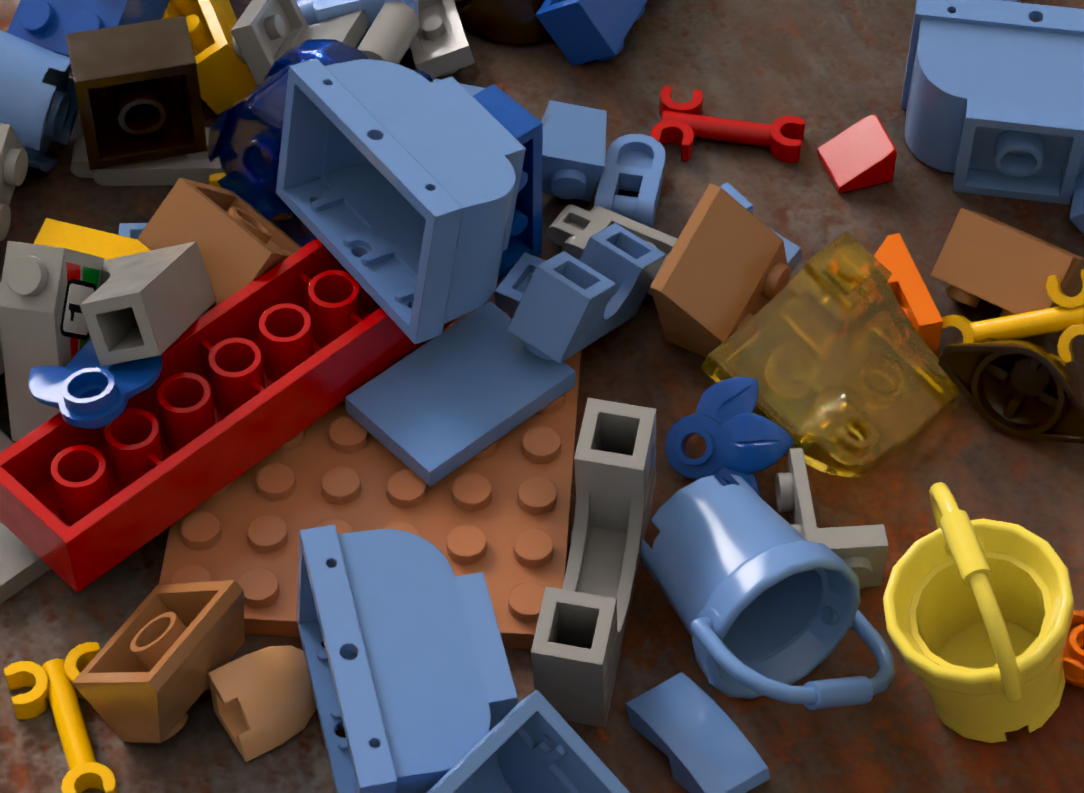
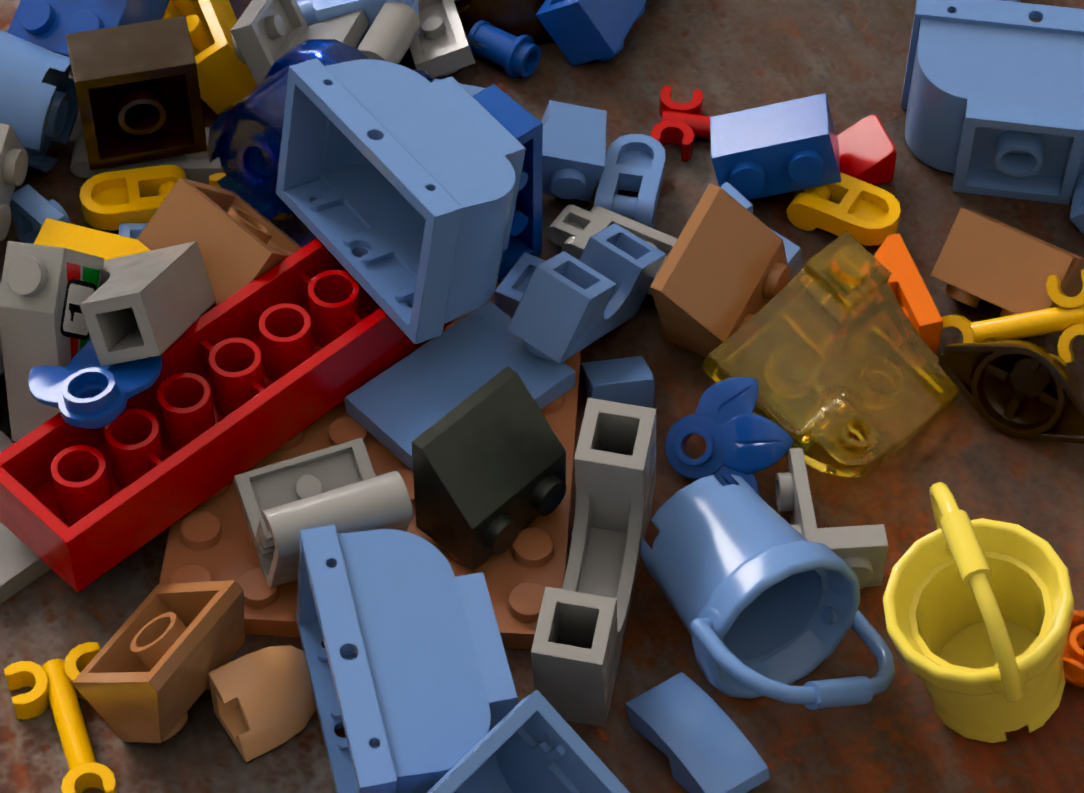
(30, 212): none -> medium blue plate
(126, 195): none -> yellow plate
(313, 492): none -> light grey piece
(487, 471): none -> pearl dark grey slope
(515, 54): none -> blue pin
(620, 381): none -> medium blue slope
(776, 147): none -> blue brick
(862, 210): none -> yellow plate

